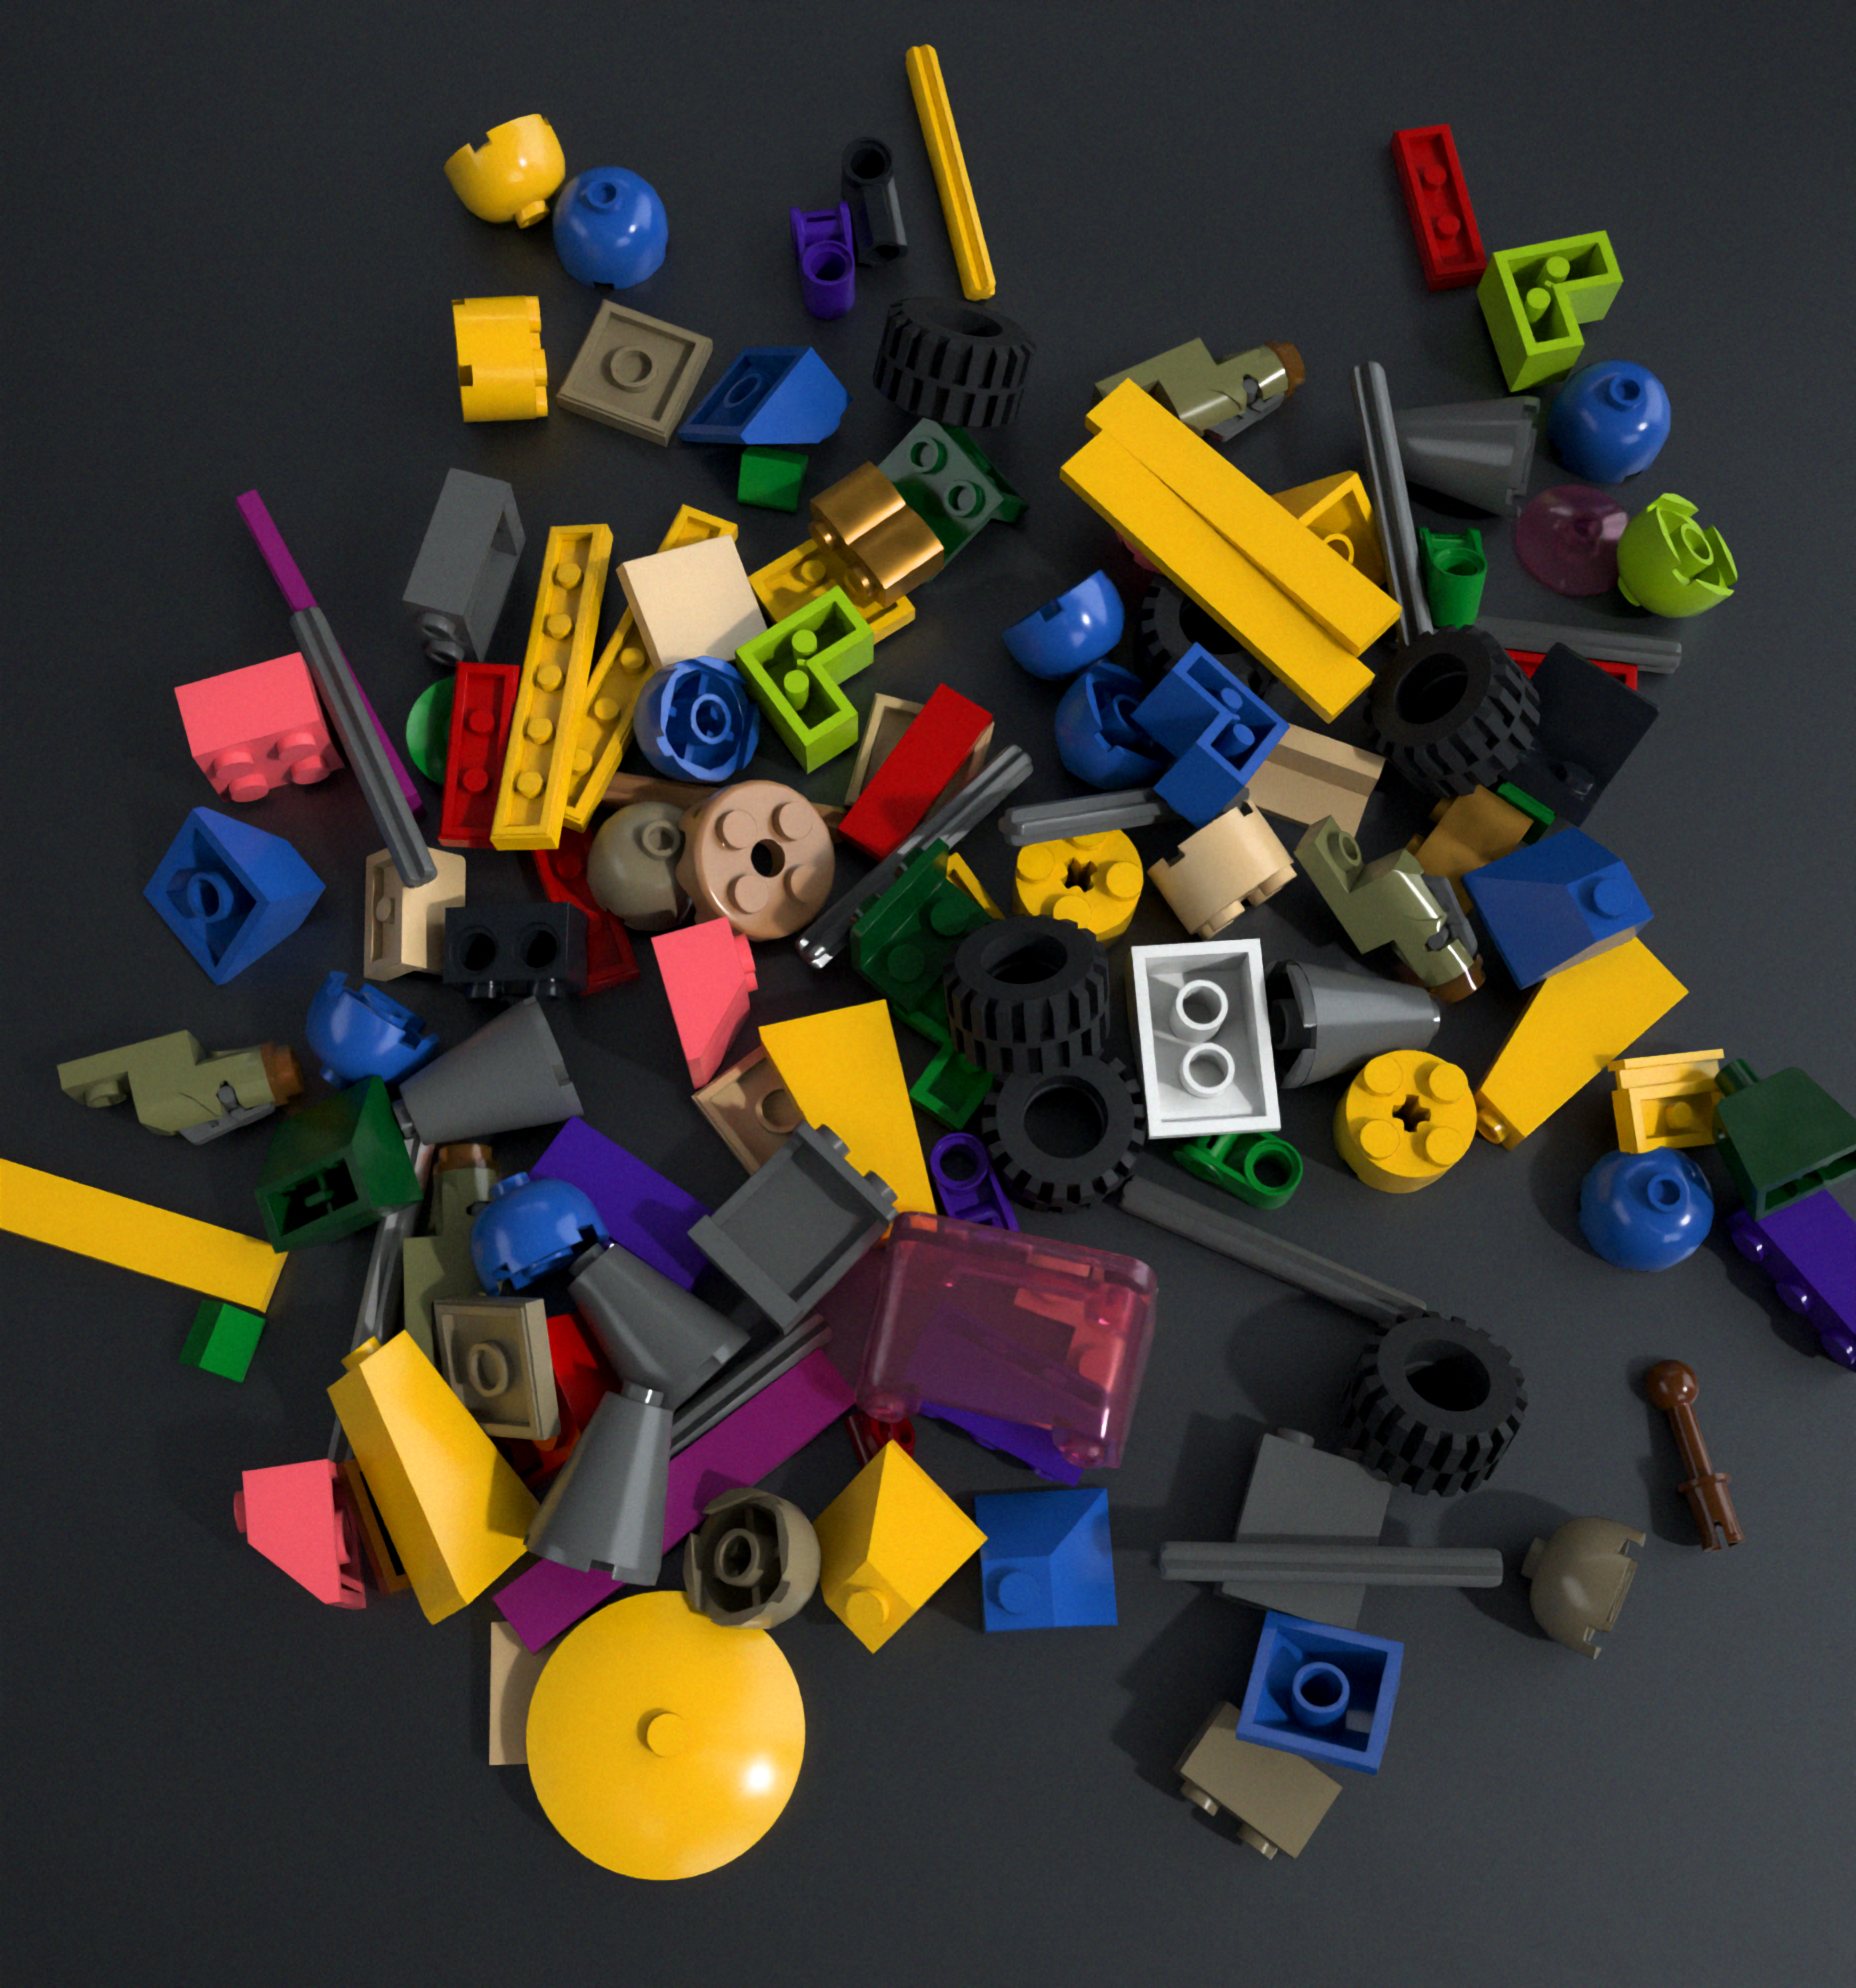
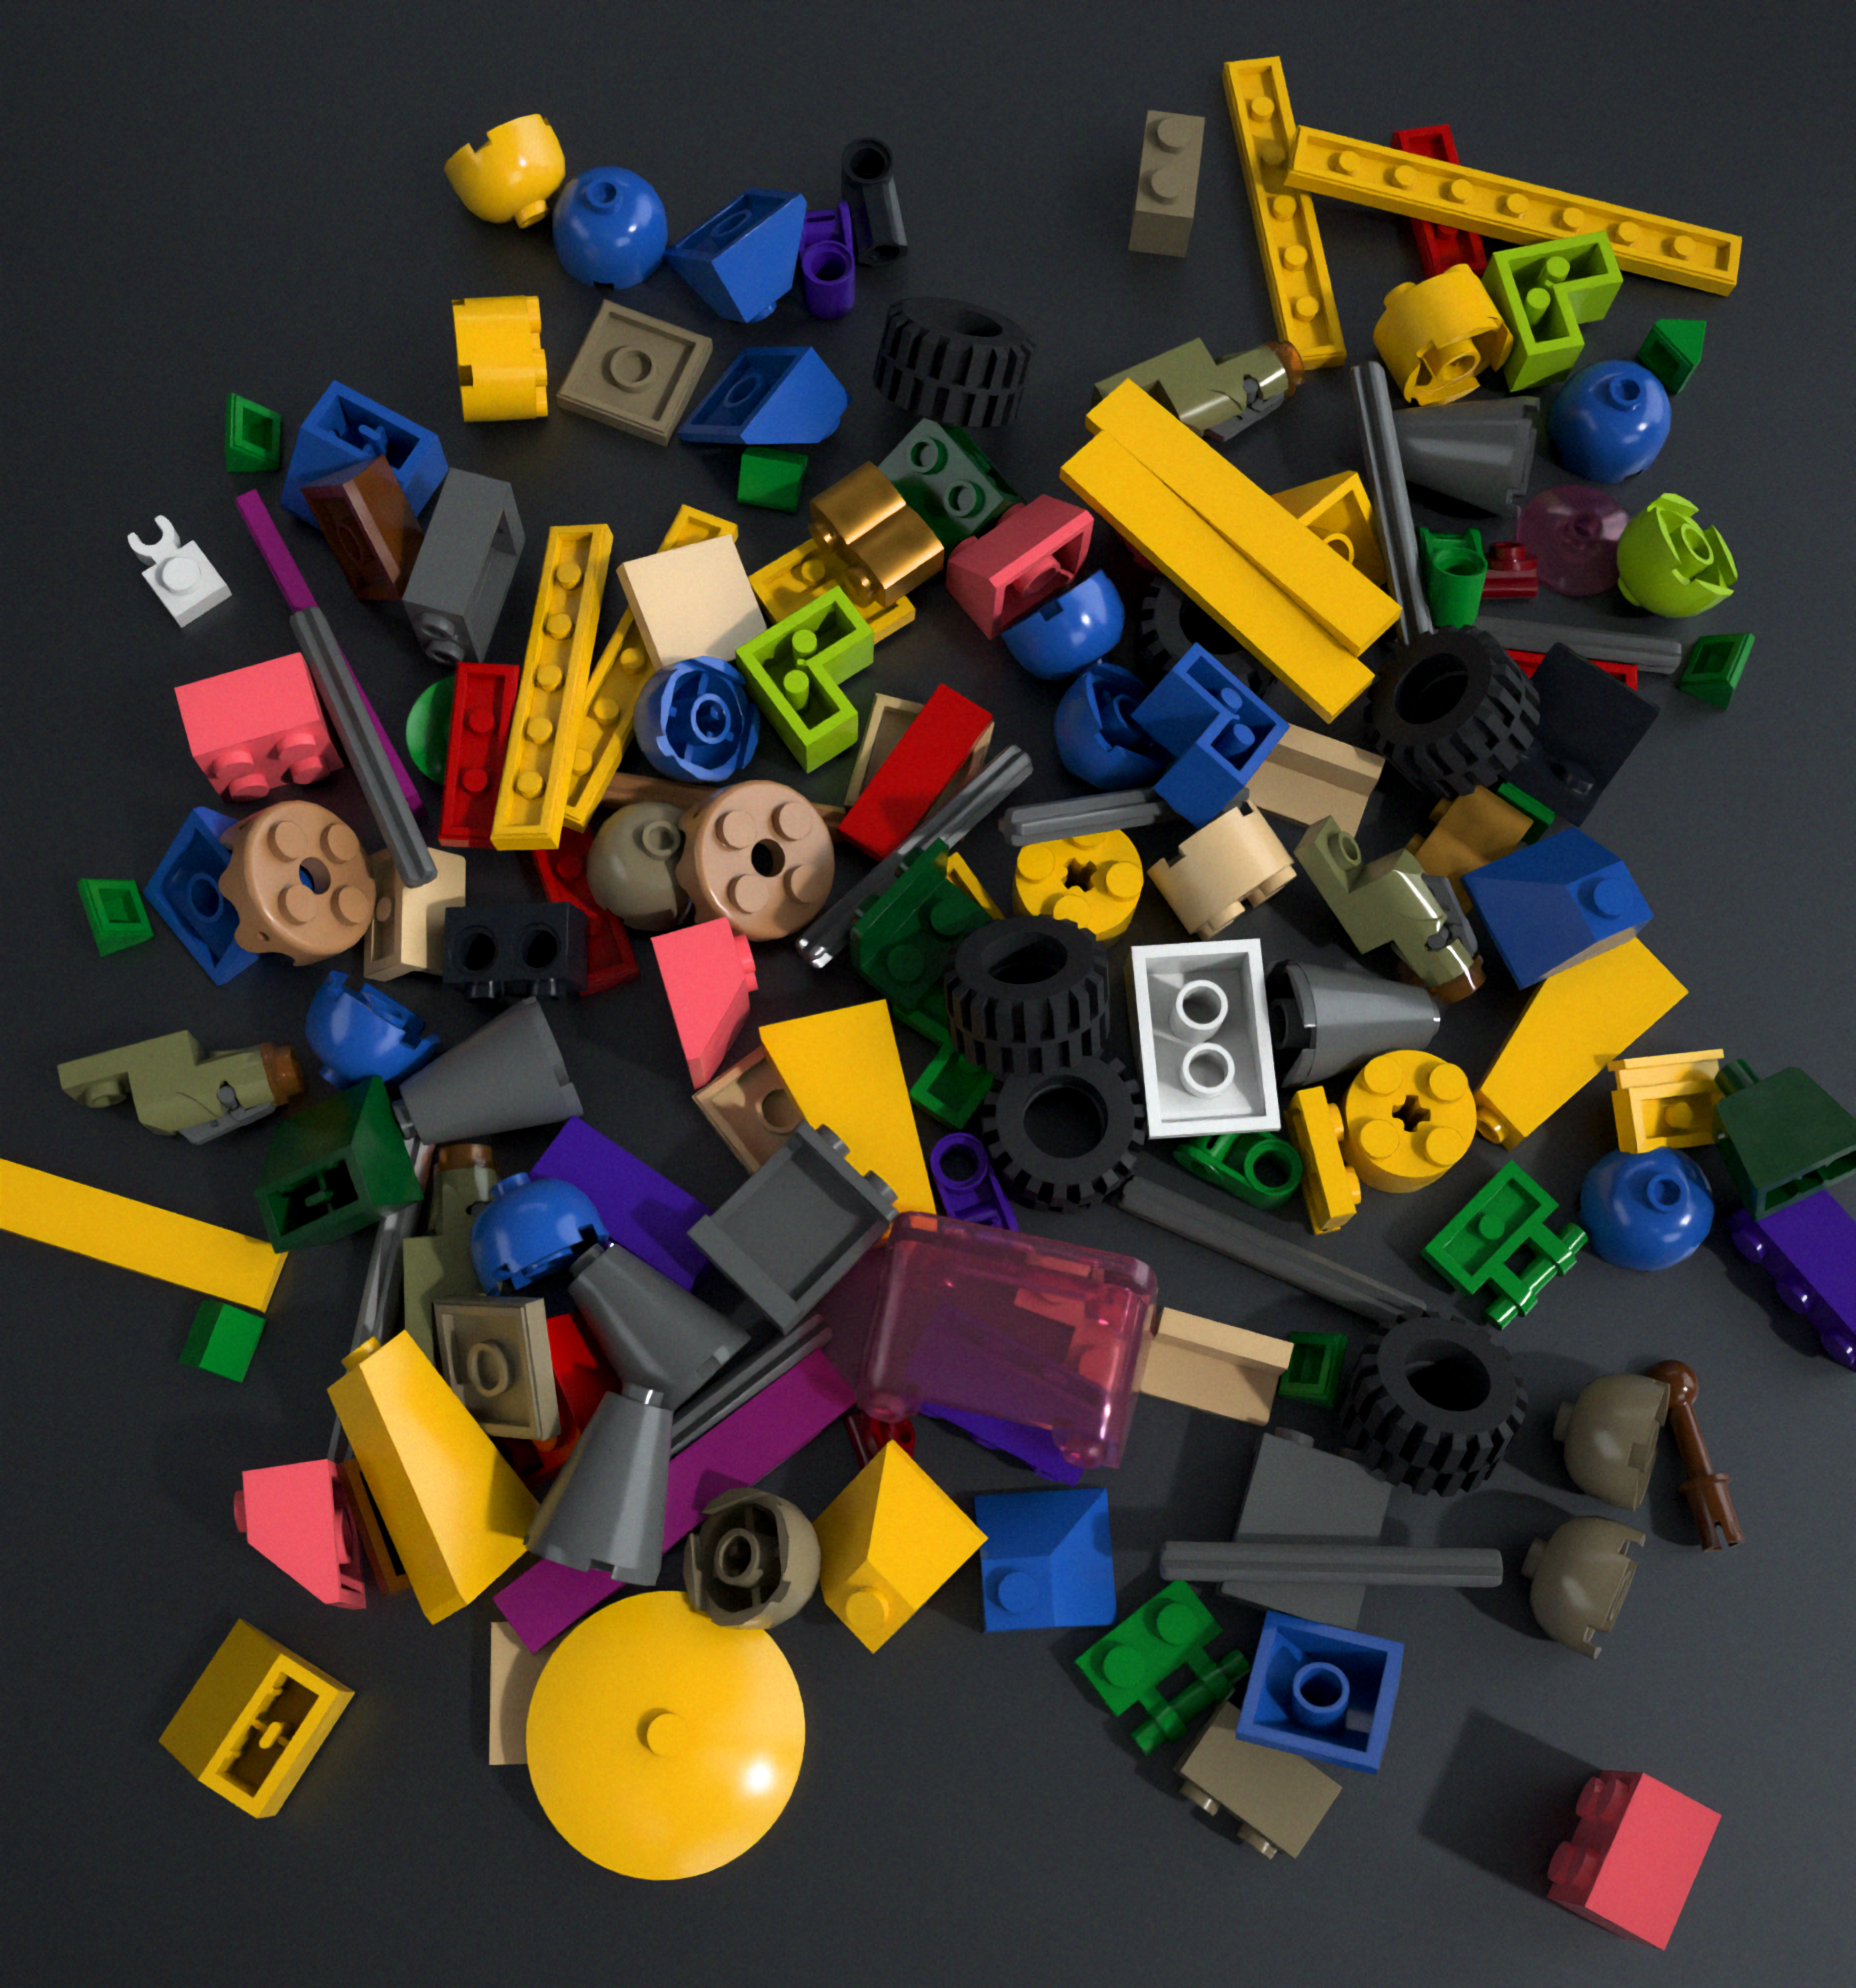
(114, 913): none -> green slope
(180, 576): none -> white plate
(251, 436): none -> green slope
(255, 1720): none -> yellow slope
(267, 890): none -> medium nougat plate
(352, 429): none -> blue slope
(368, 527): none -> reddish brown slope
(743, 253): none -> blue slope
(950, 173): yellow axle -> none
(1019, 562): none -> coral slope
(1147, 1649): none -> green plate
(1166, 183): none -> dark tan brick
(1214, 1367): none -> tan panel
(1282, 214): none -> yellow tile
(1314, 1368): none -> green slope
(1326, 1183): none -> yellow plate
(1441, 336): none -> yellow brick
(1490, 1230): none -> green plate
(1509, 208): none -> yellow tile
(1510, 572): none -> dark red plate
(1613, 1436): none -> dark tan cylinder
(1632, 1856): none -> coral brick
(1673, 351): none -> green slope
(1716, 667): none -> green slope

